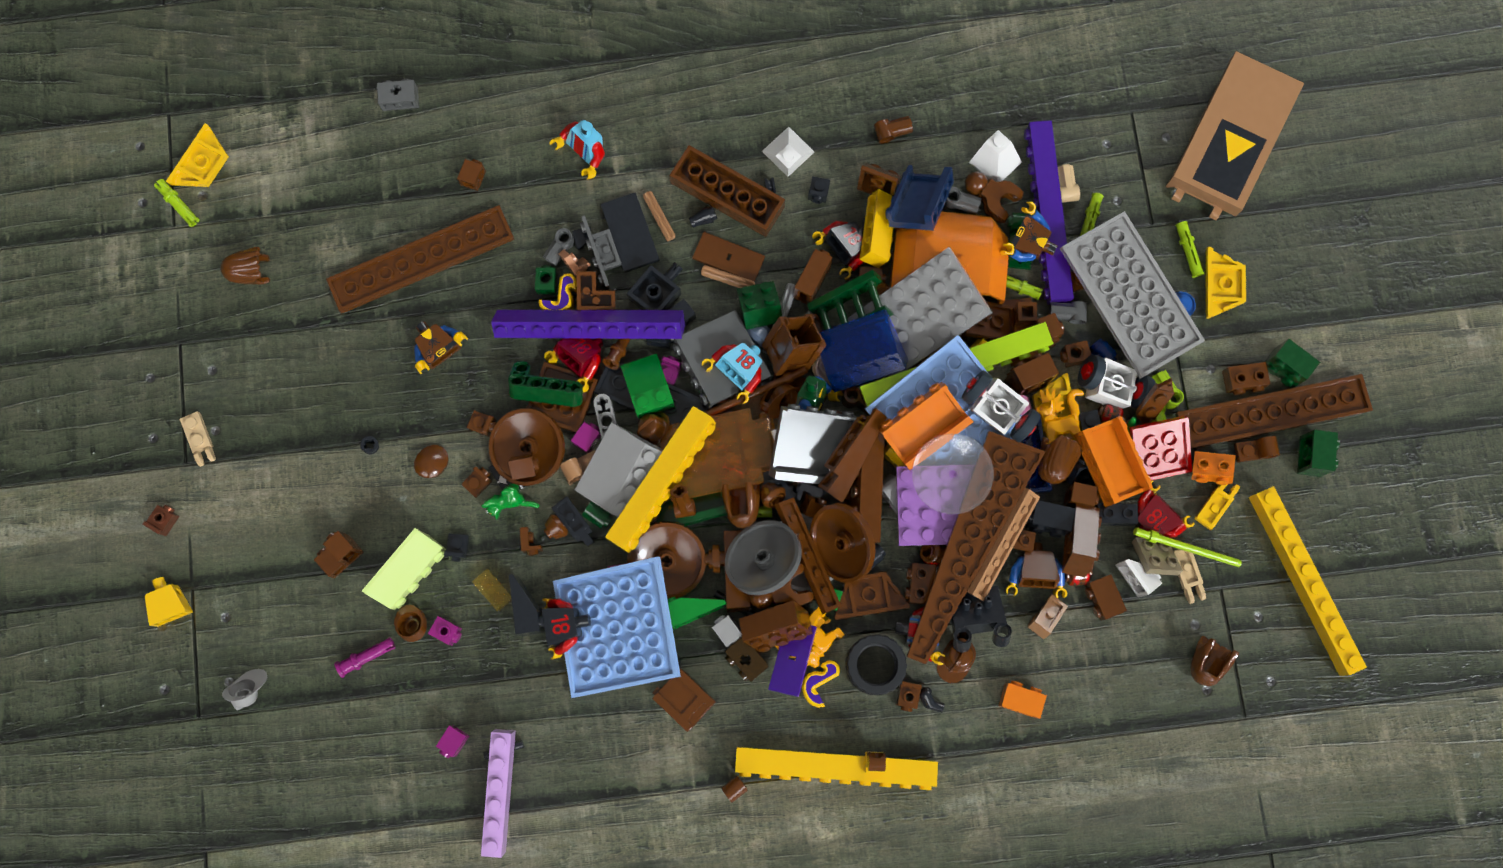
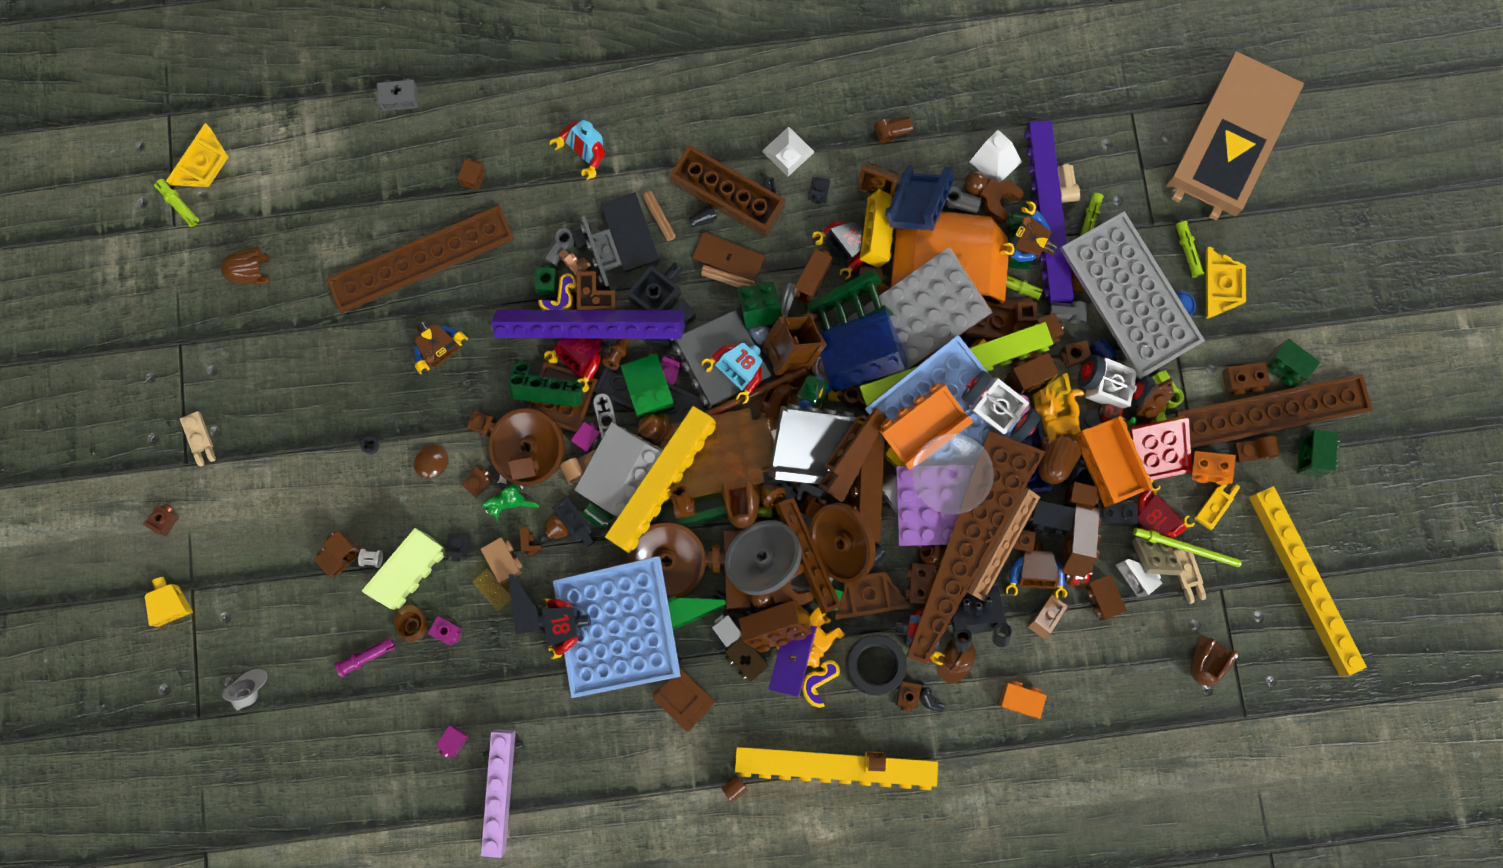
(365, 558): none -> white bush
(502, 560): none -> medium nougat brick

